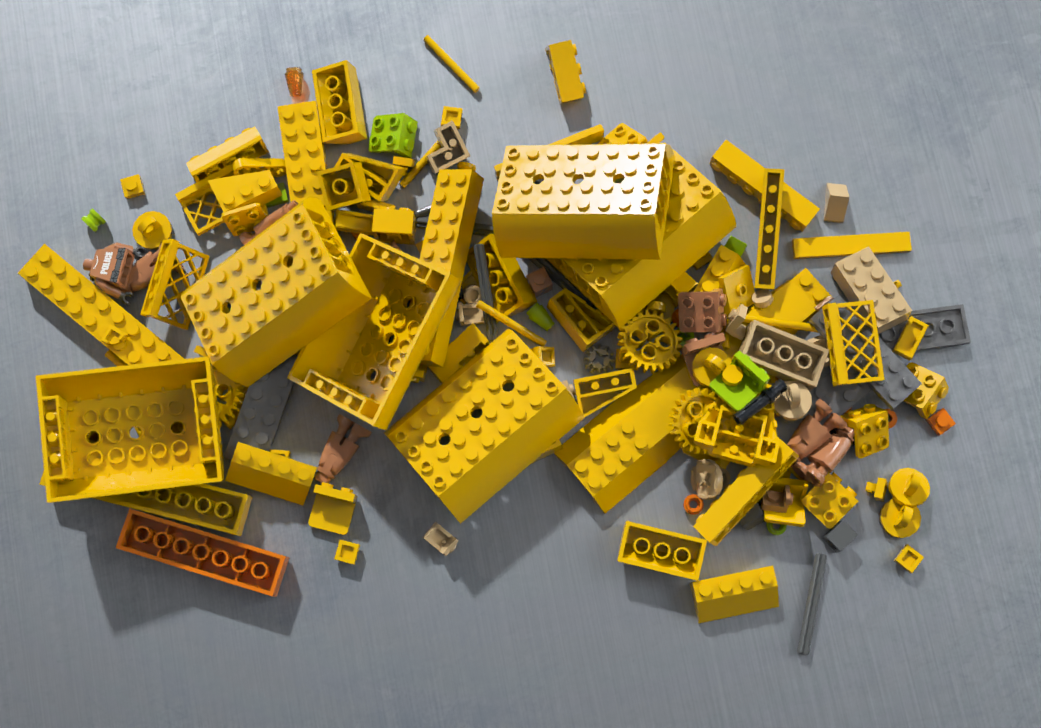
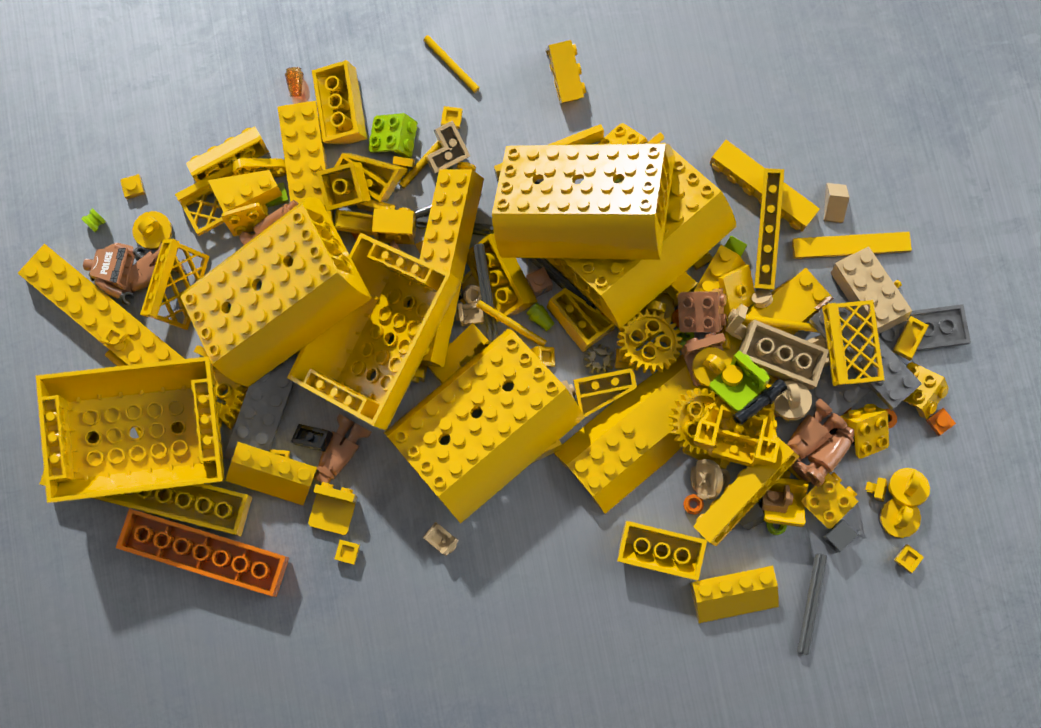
(311, 437): none -> black plate

